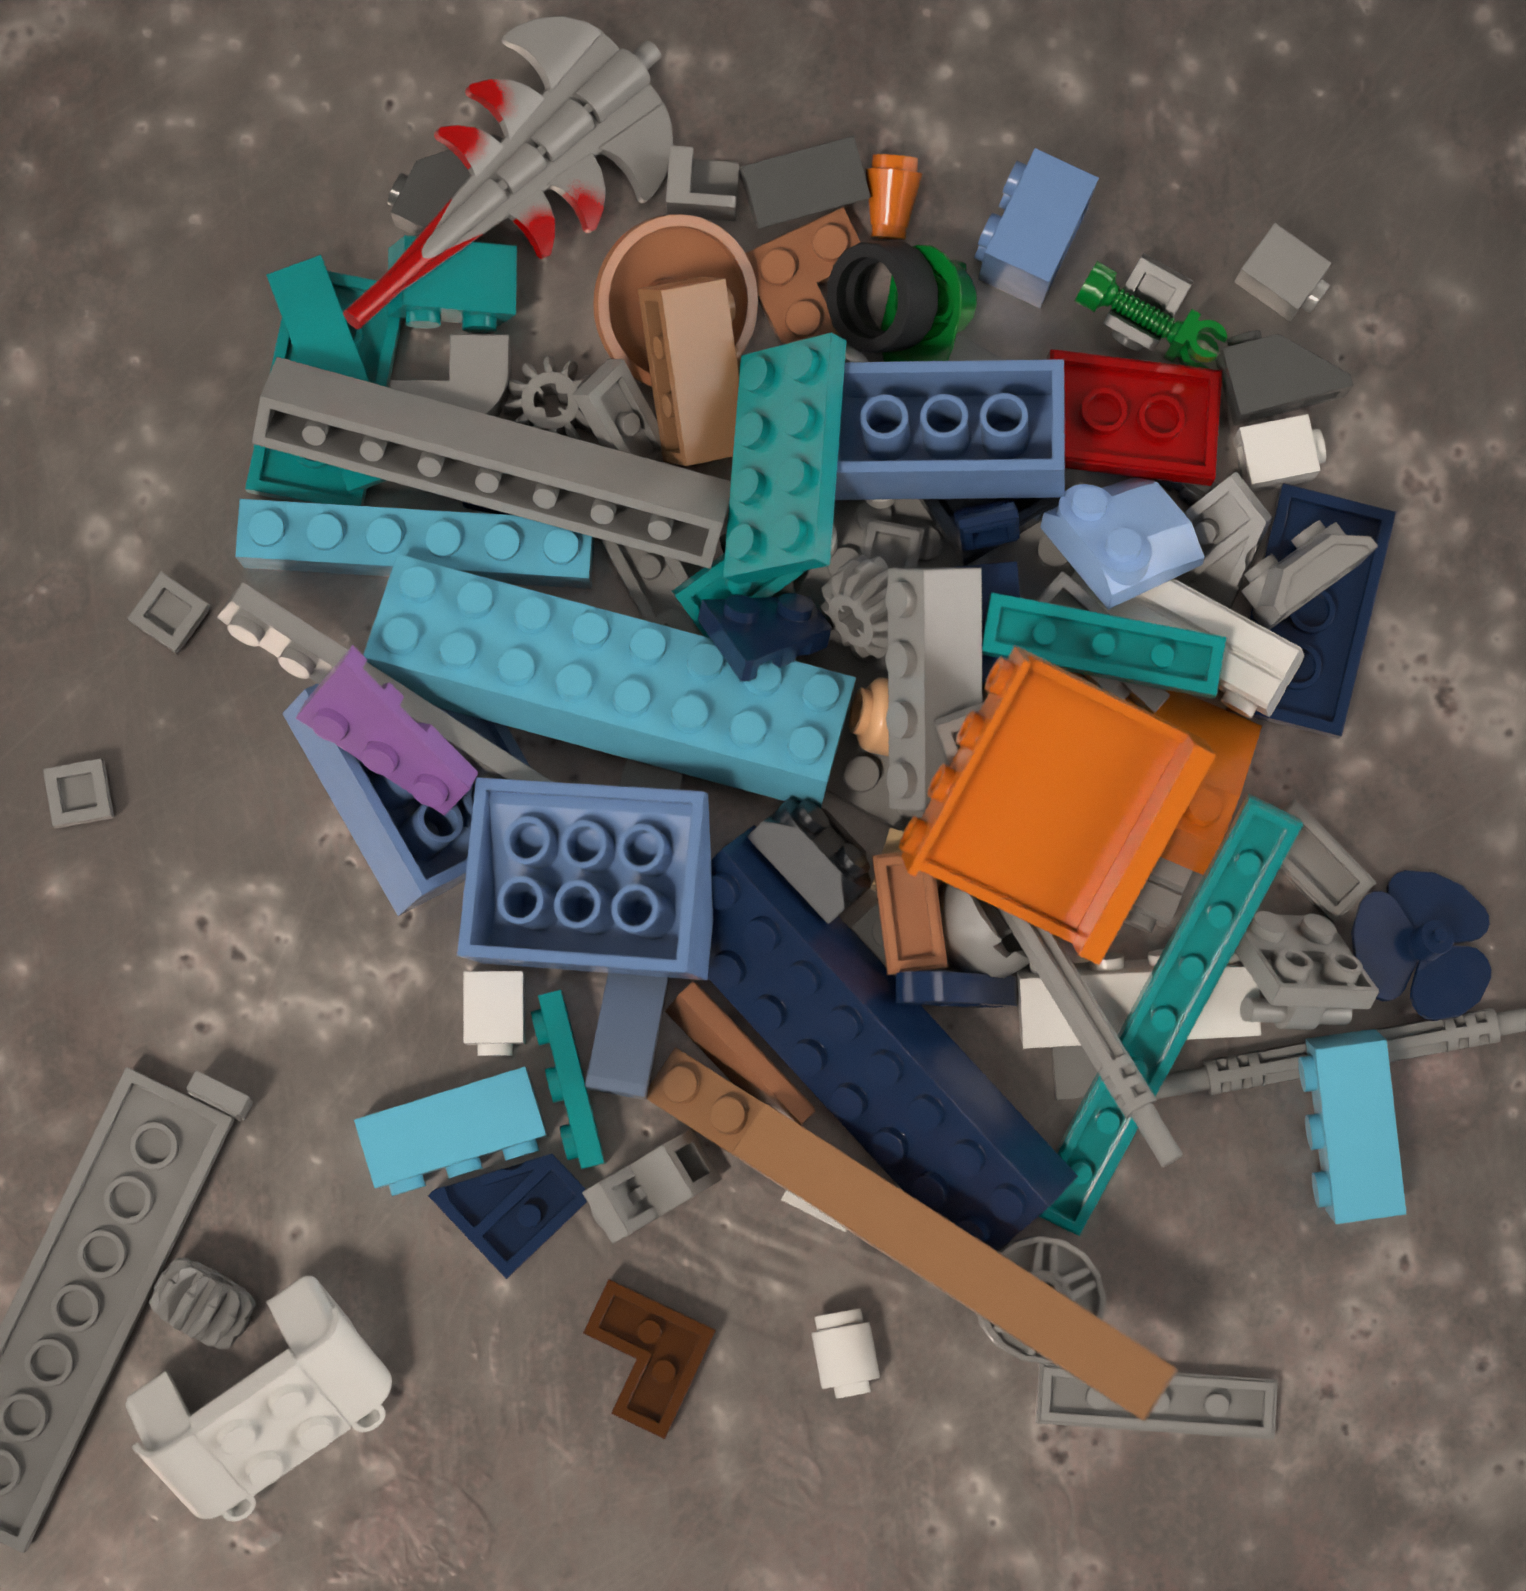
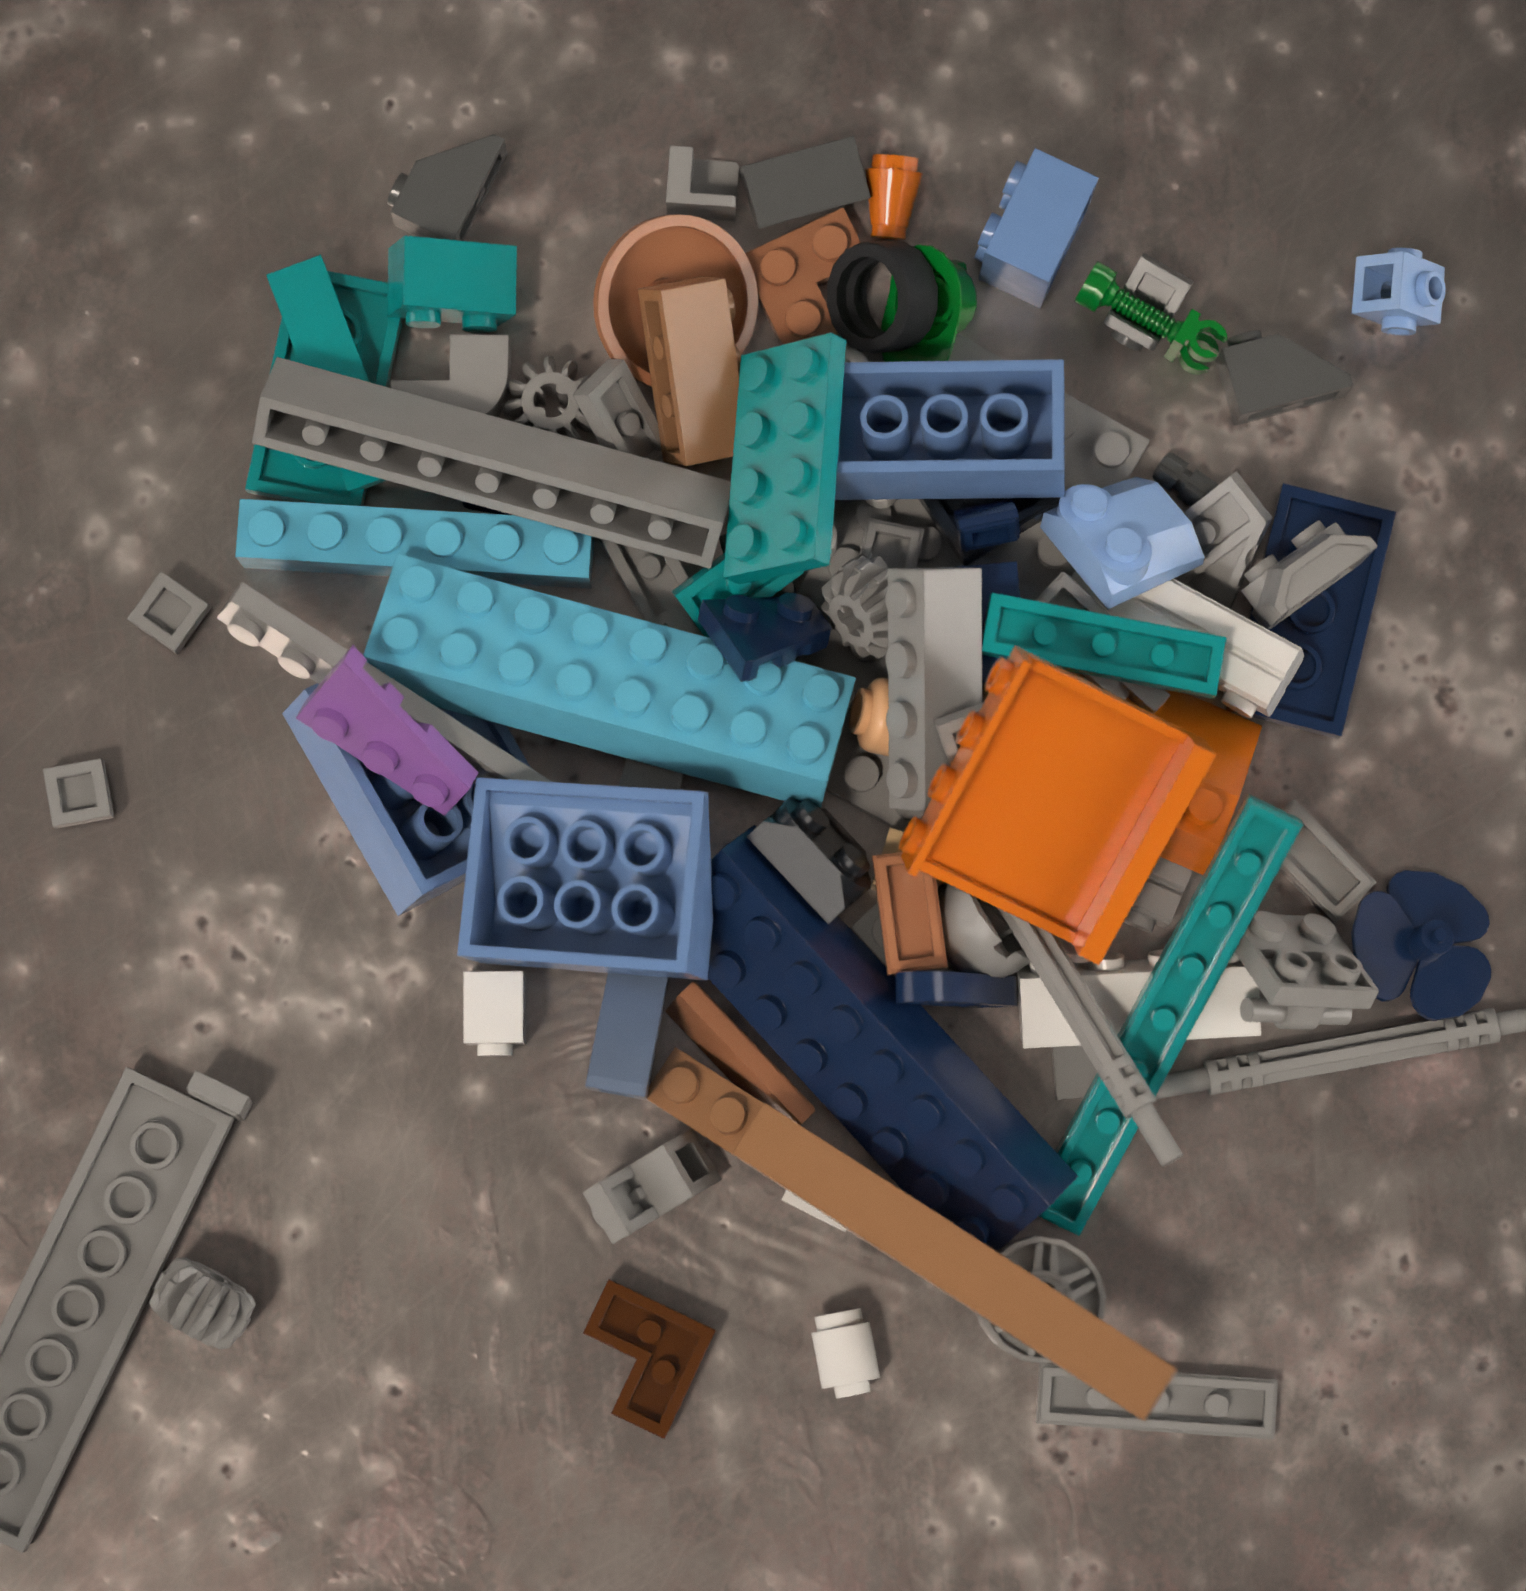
(269, 1418): white container -> none
(452, 1131): medium azure brick -> none
(513, 1209): dark blue wing -> none
(567, 1080): teal plate -> none
(591, 106): light grey animal -> none
(1140, 417): red tile -> none
(1279, 453): white brick -> none
(1285, 274): light grey brick -> none
(1353, 1126): medium azure brick -> none
(1398, 290): none -> light blue brick

